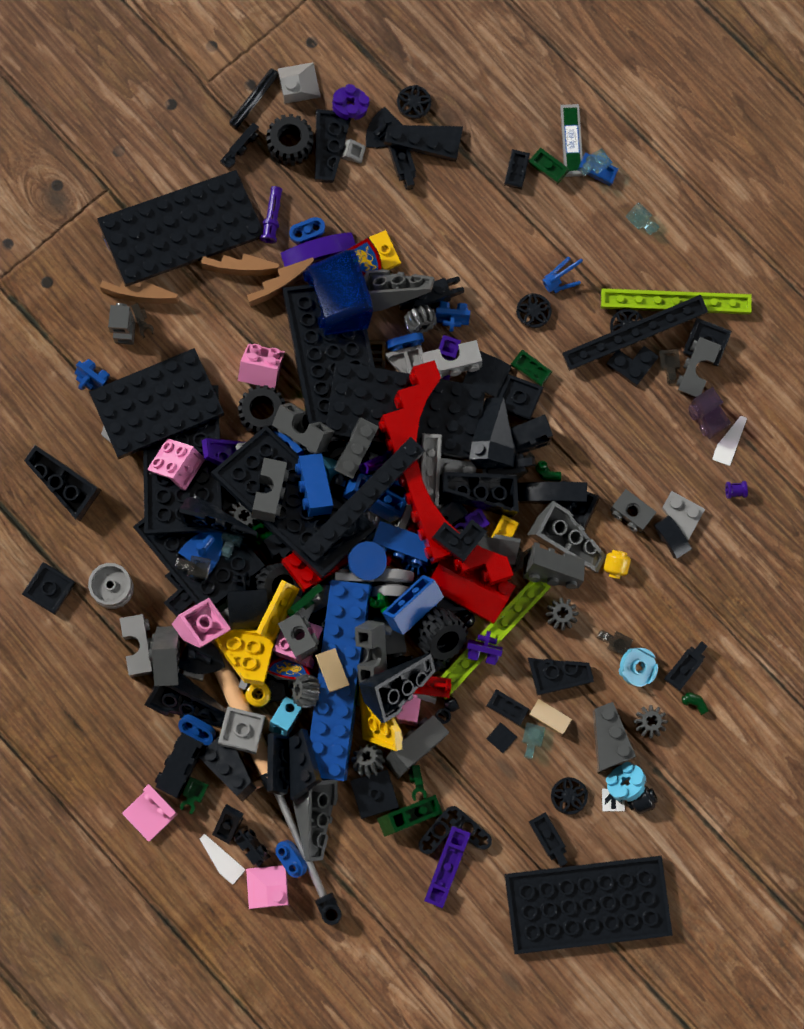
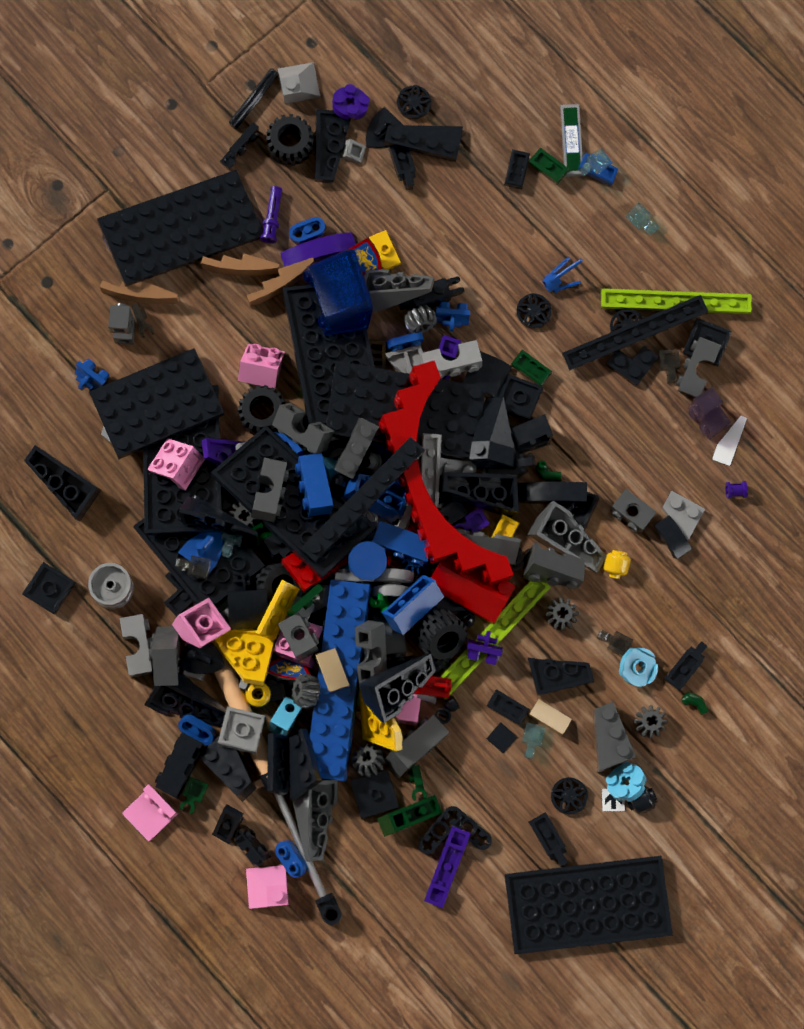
(224, 863): white sticker -> none
(370, 465): dark purple pin -> none
(459, 544): black plate -> none

